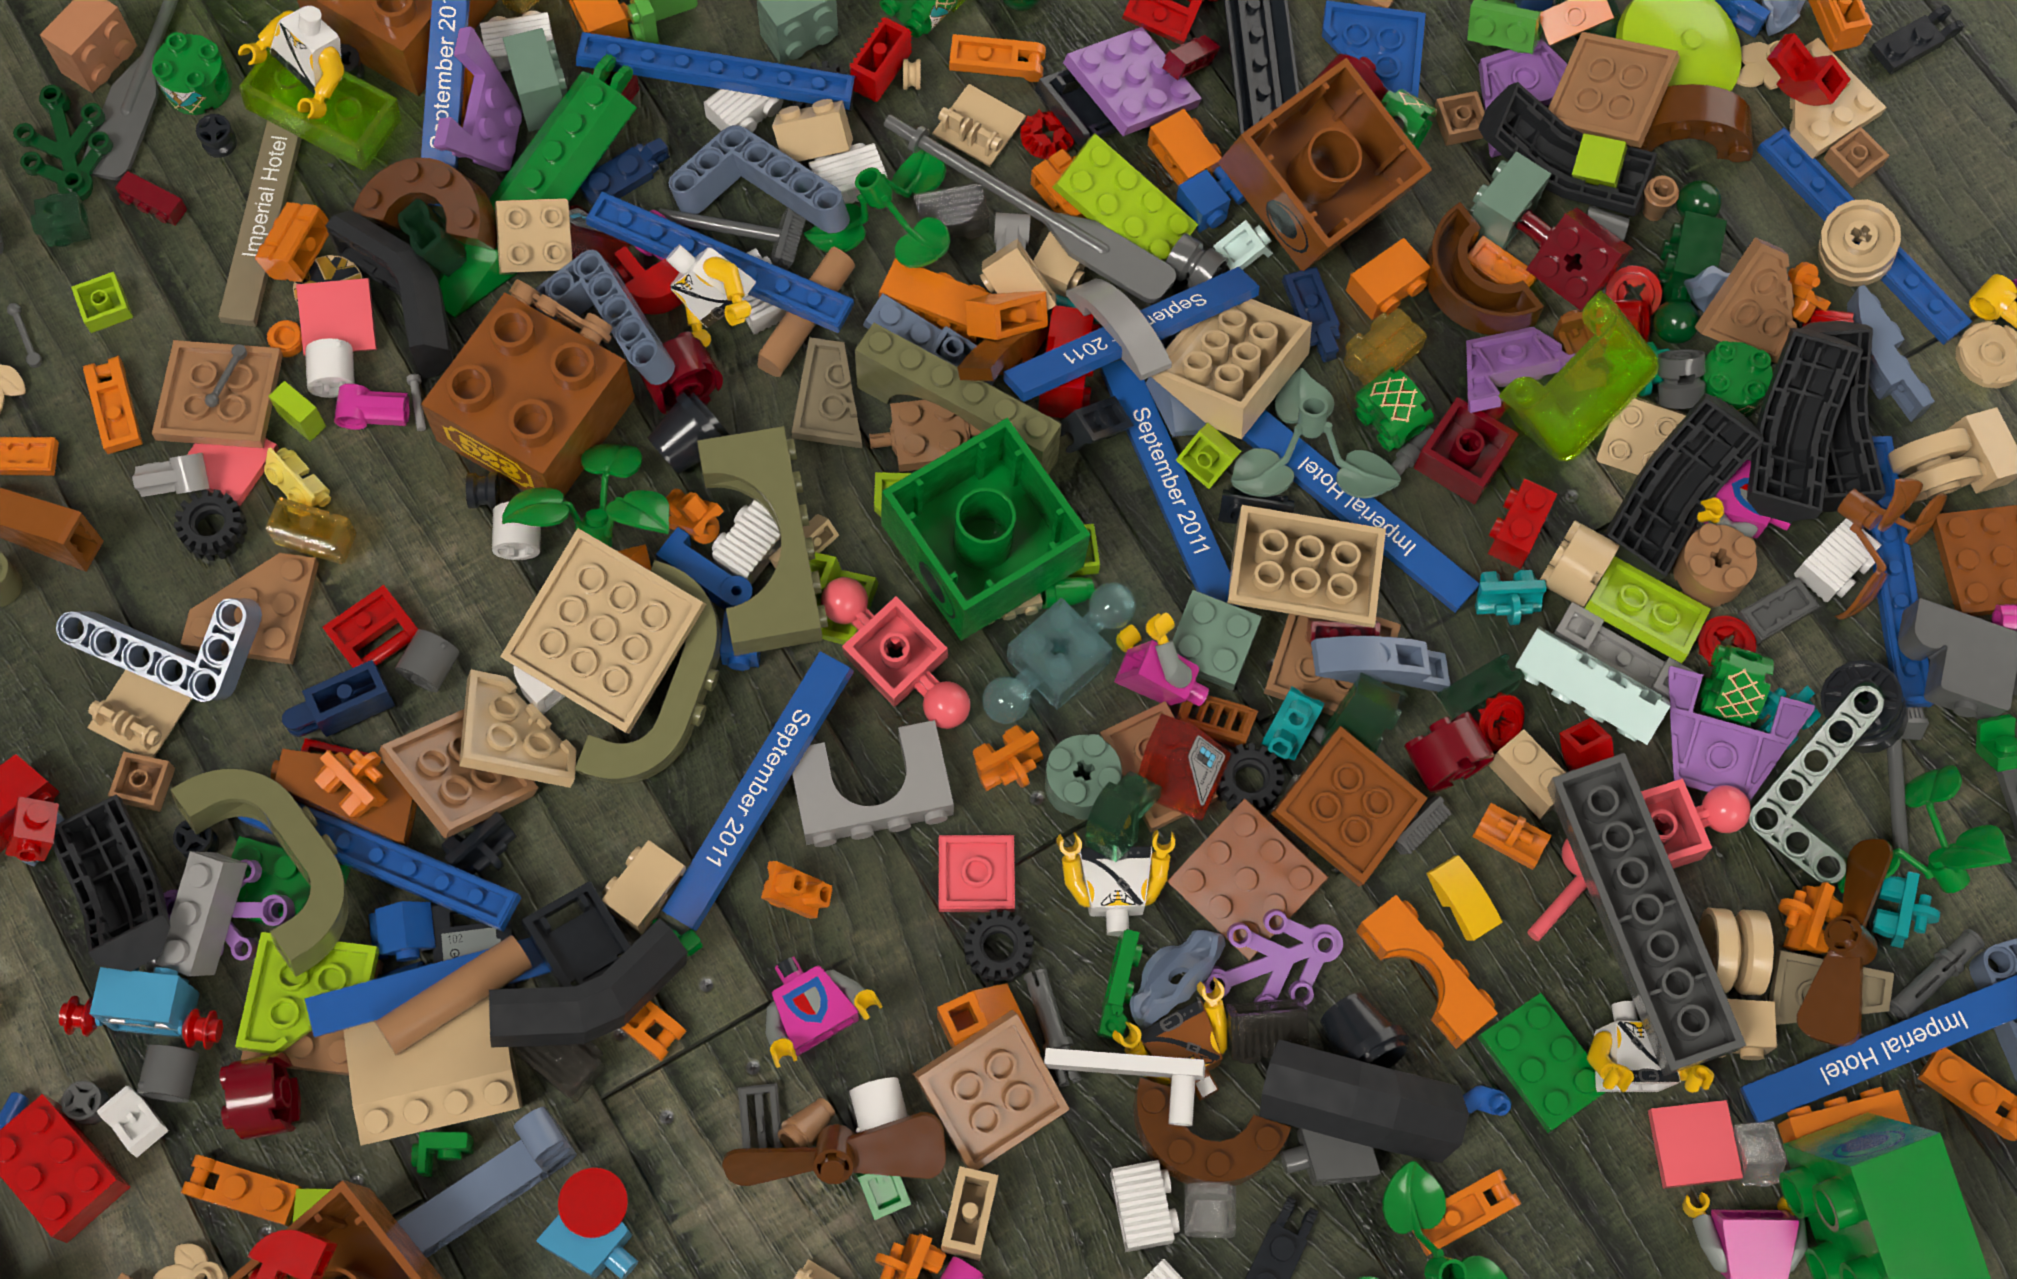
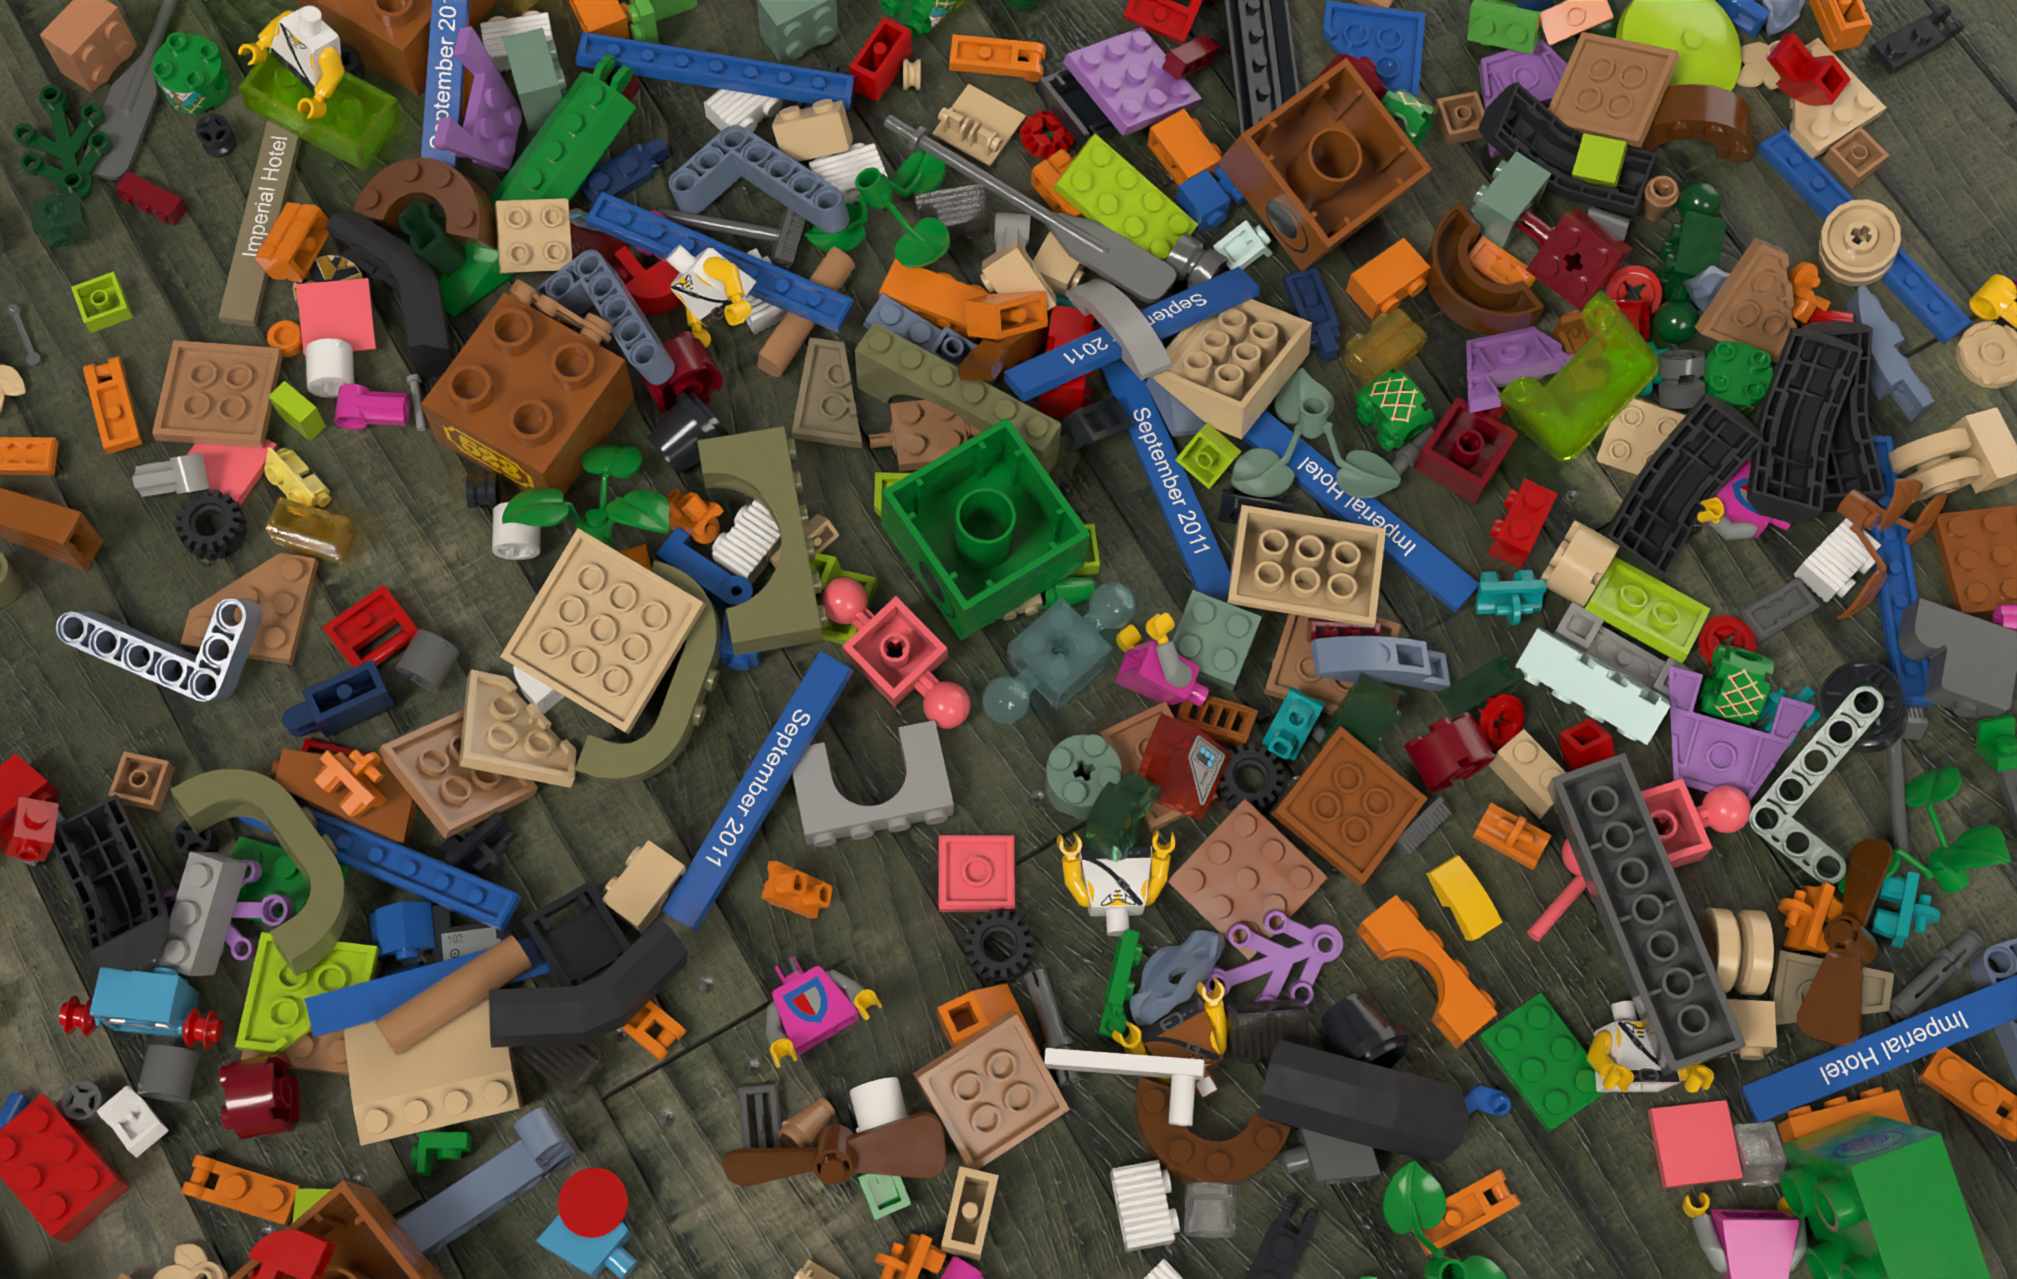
(138, 714): tan hinge -> none
(239, 353): dark grey hinge -> none
(689, 940): green hand -> none
(1010, 761): orange hips -> none
(1715, 564): medium nougat brick -> none

